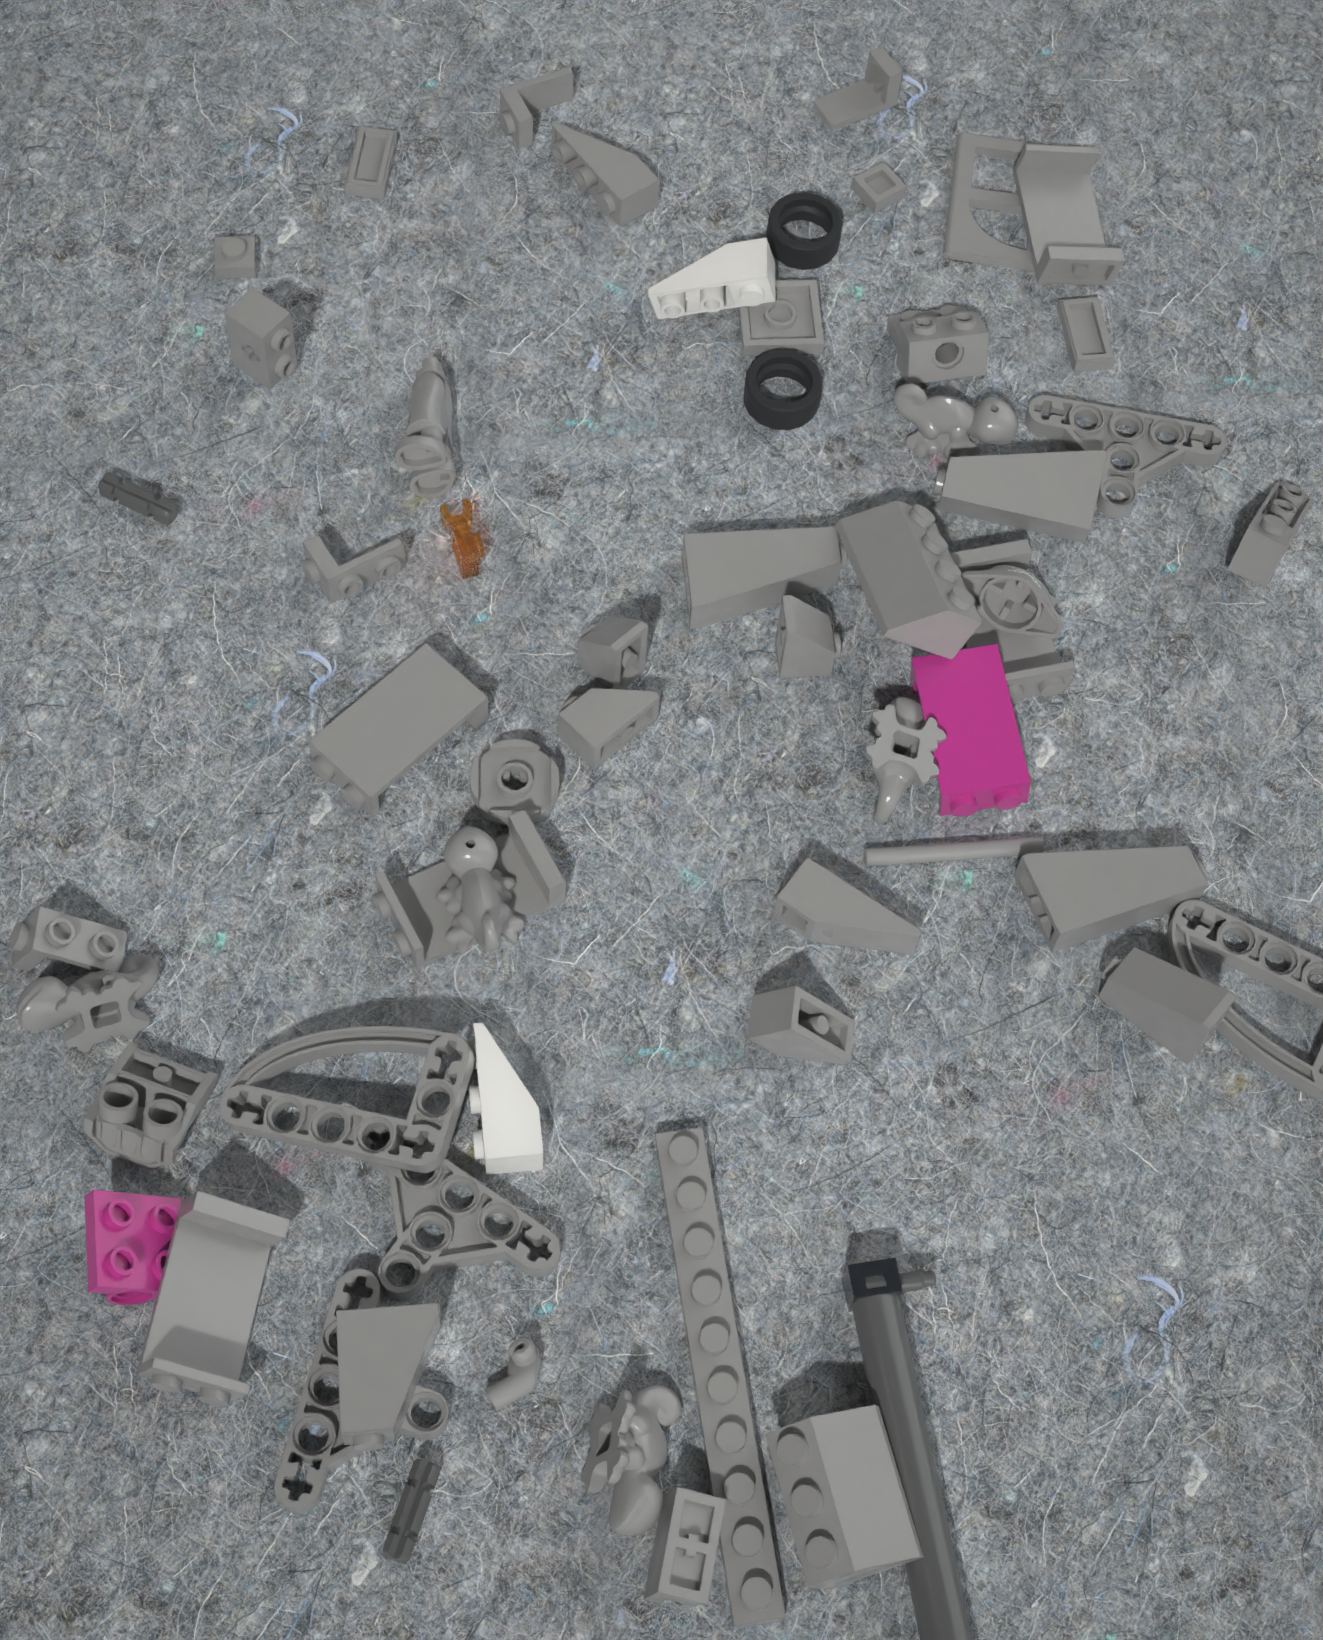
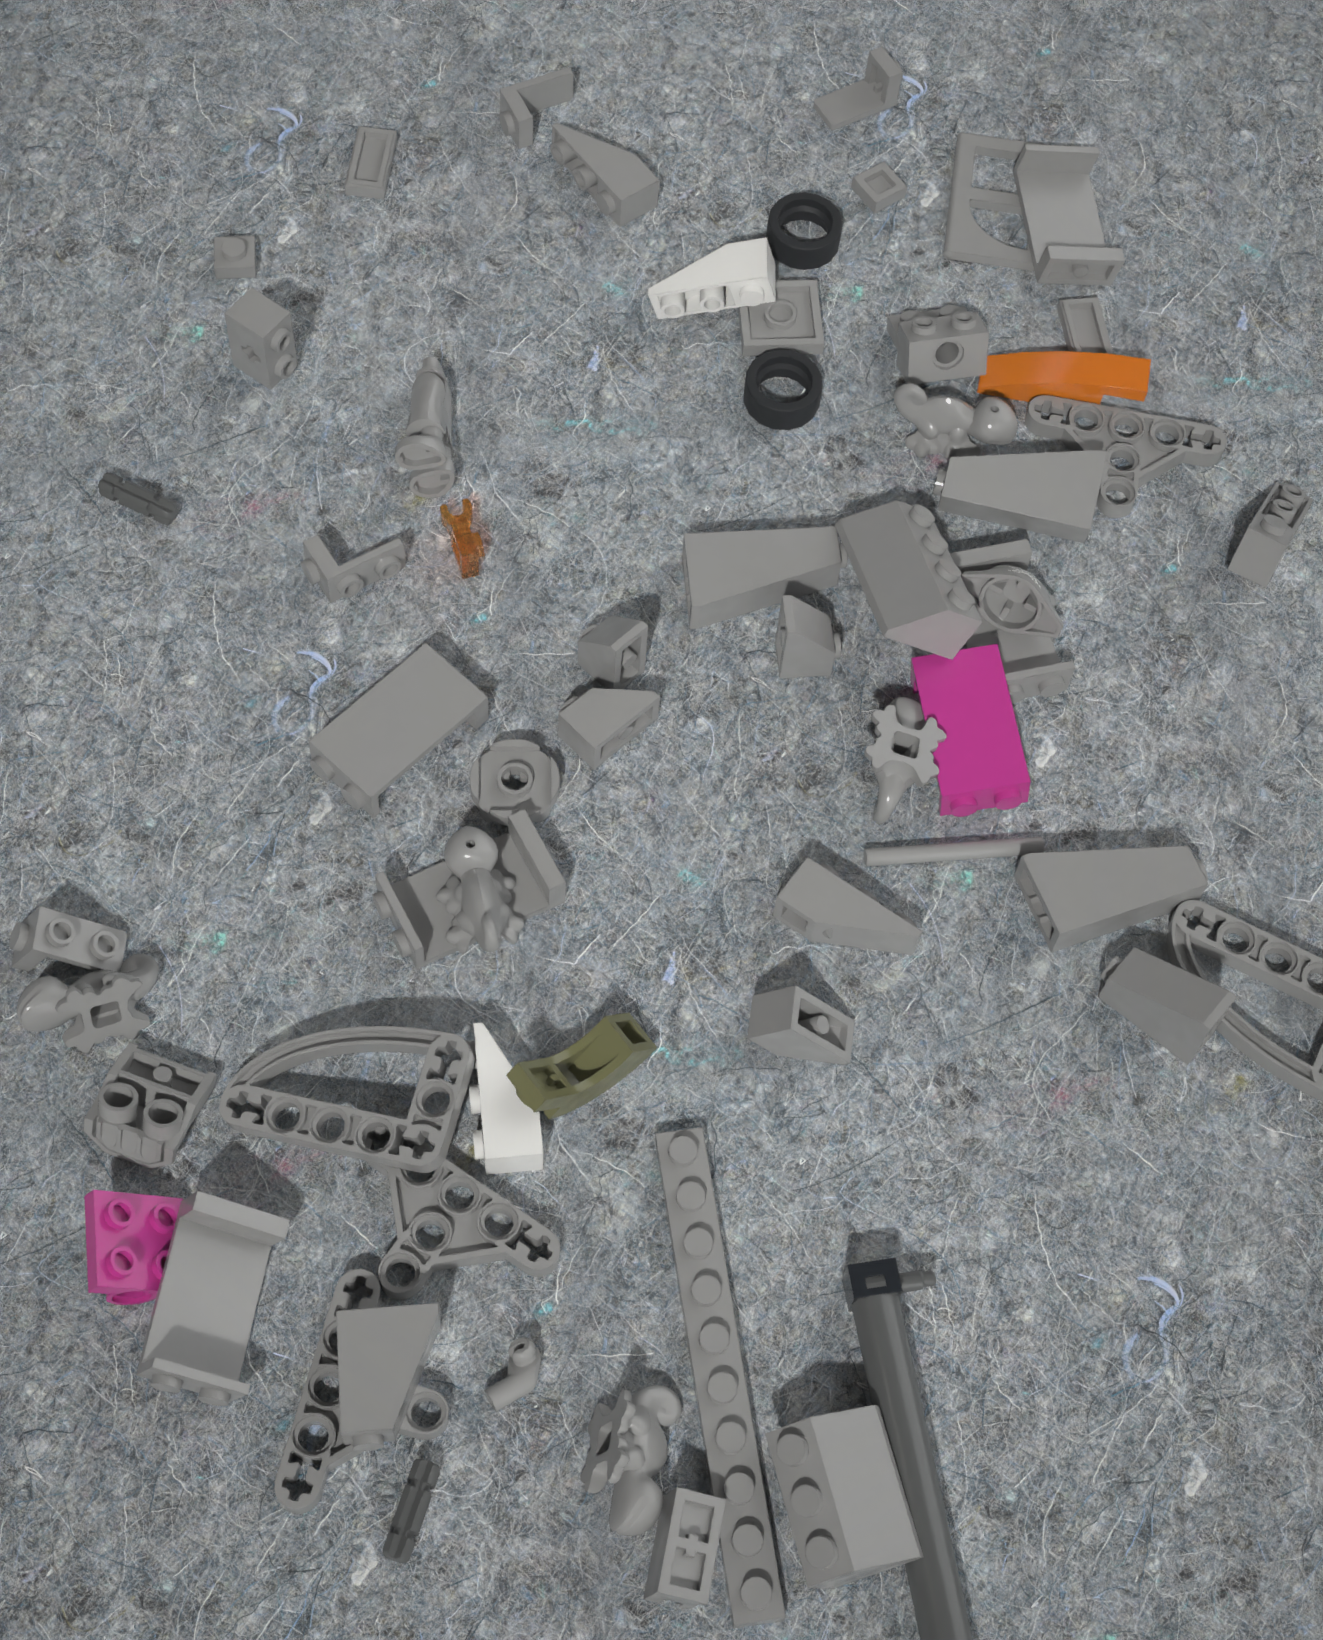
(583, 1069): none -> olive arch
(1065, 375): none -> orange slope

